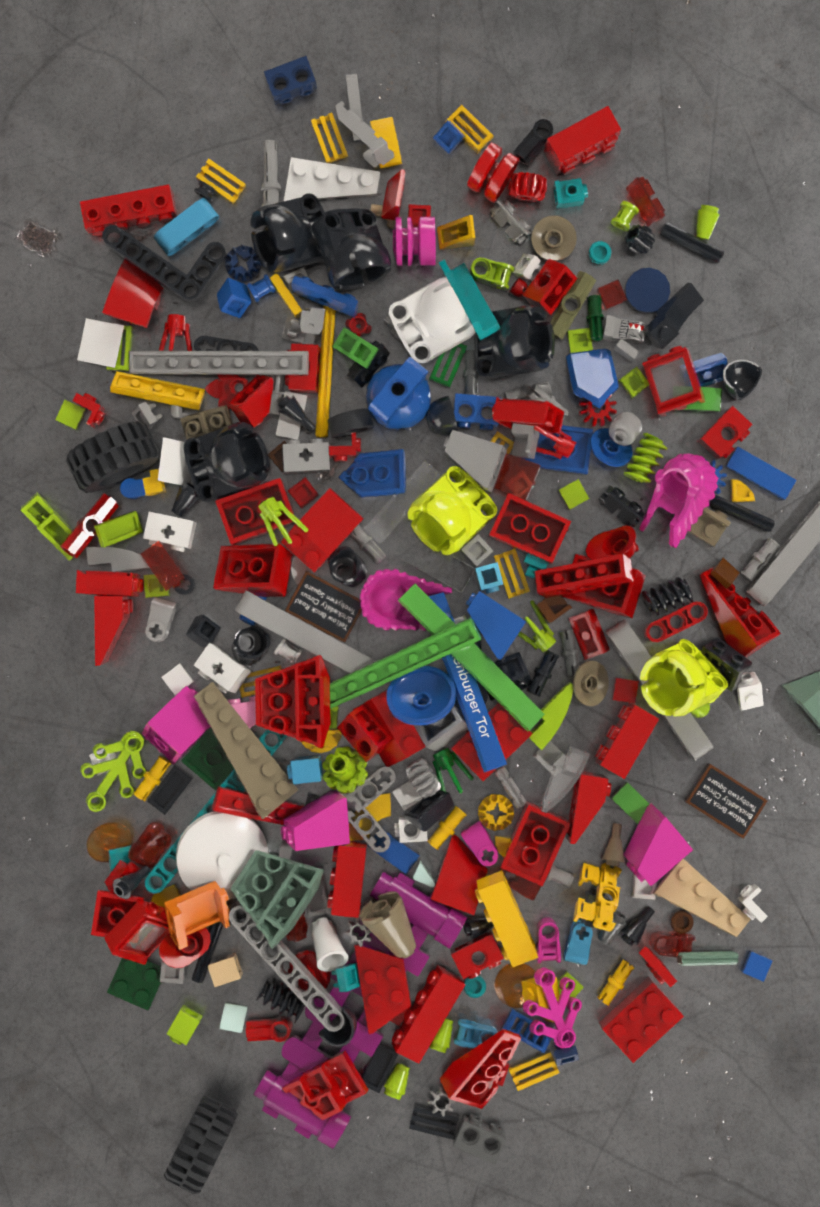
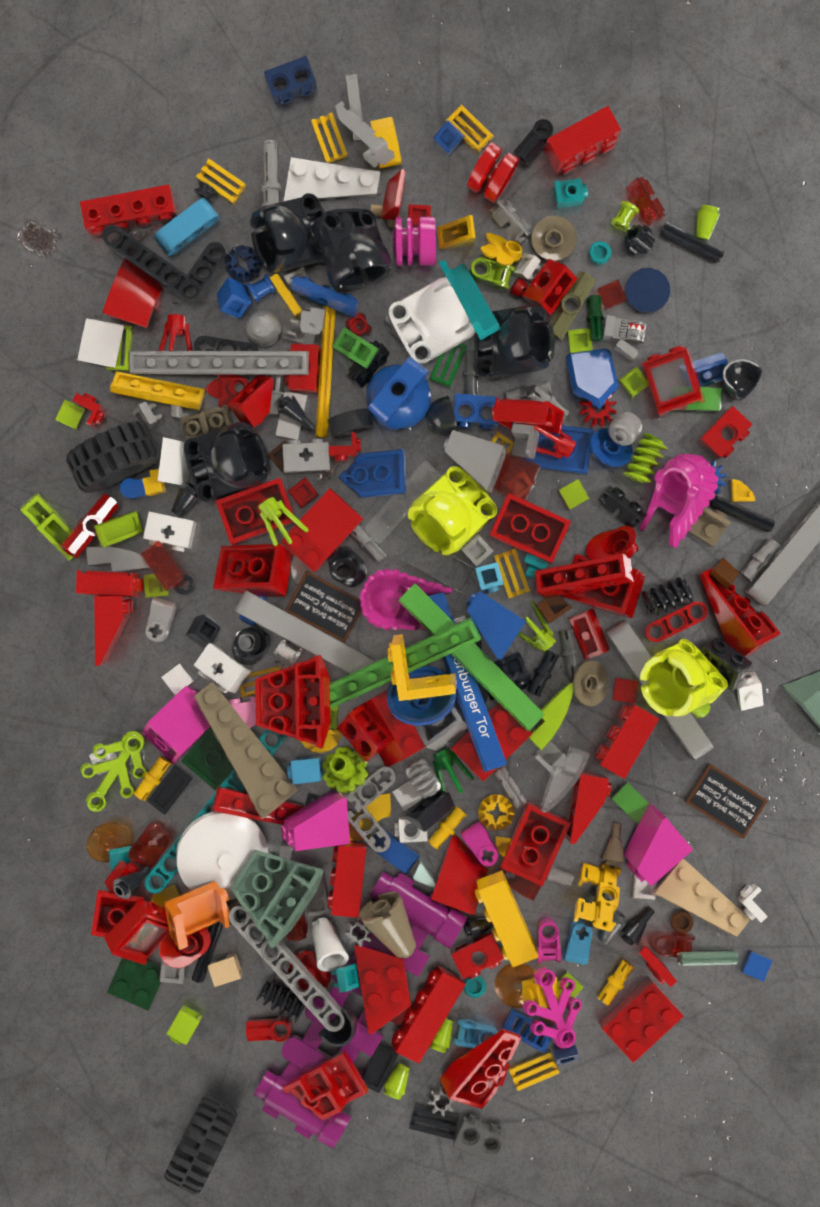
(233, 1017): light aqua slope -> none
(263, 328): none -> light grey piece
(416, 687): none -> yellow bracket
(502, 250): none -> yellow plate
(527, 186): red gear -> none
(672, 316): black slope -> none
(760, 473): blue tile -> none

